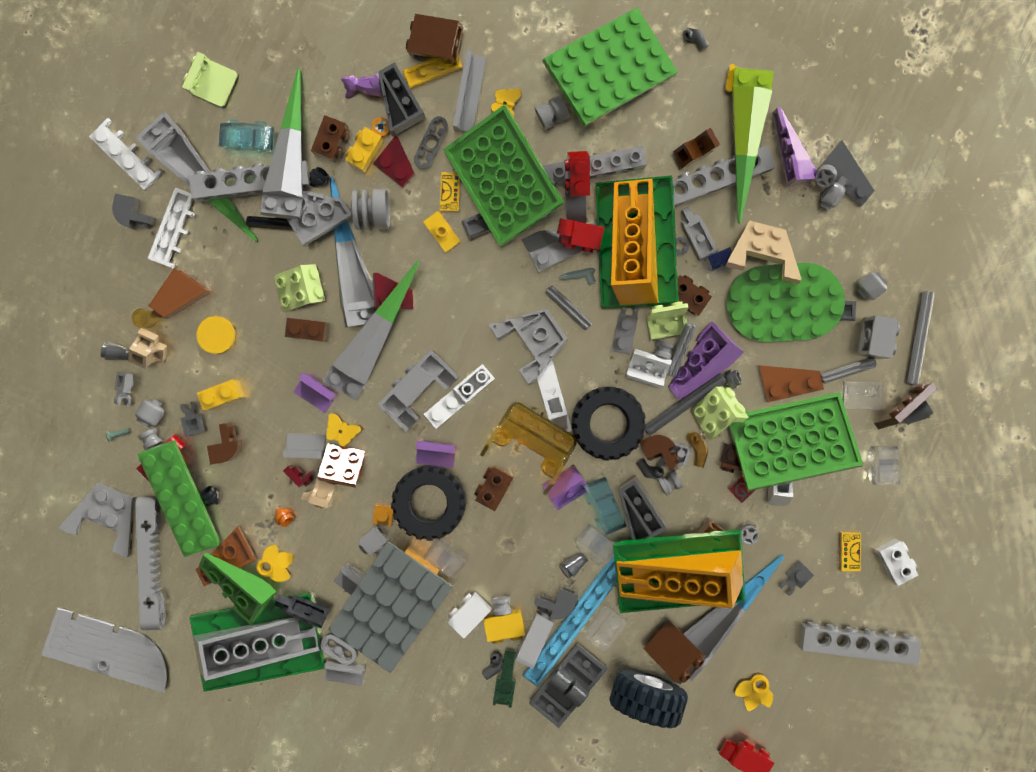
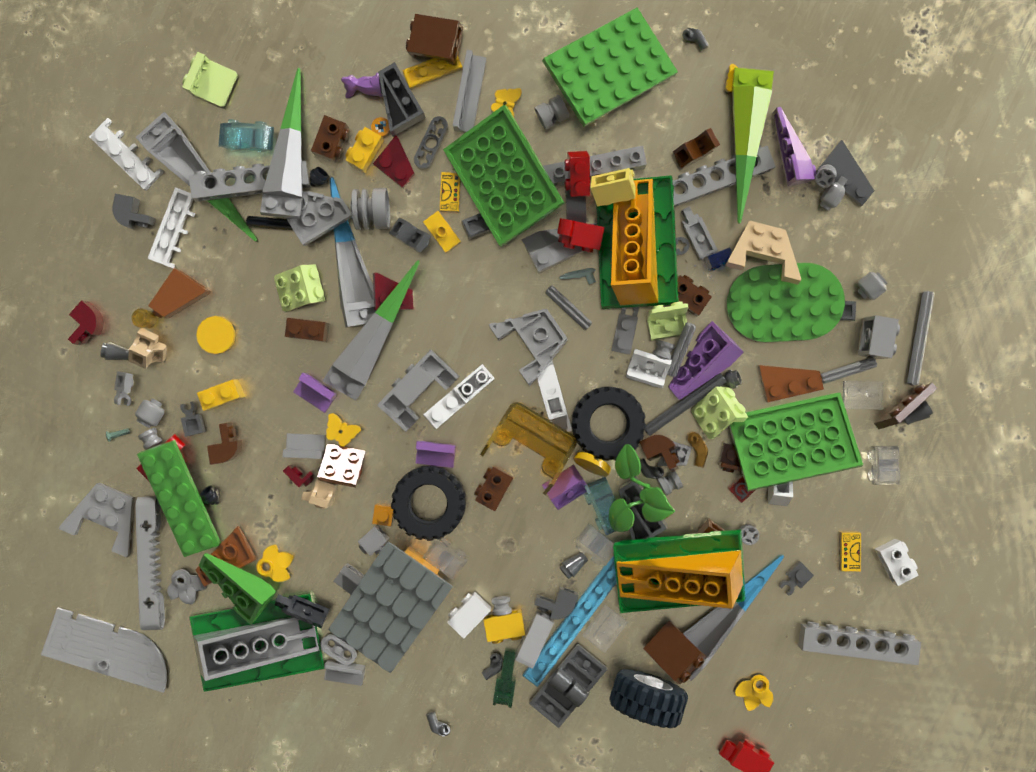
(90, 322): none -> dark red brick
(184, 590): none -> light grey plate
(283, 517): orange plate -> none
(410, 235): none -> dark grey brick
(436, 726): none -> dark grey arm
(592, 465): none -> yellow tile
(613, 187): none -> light yellow brick
(655, 502): none -> bright green plant

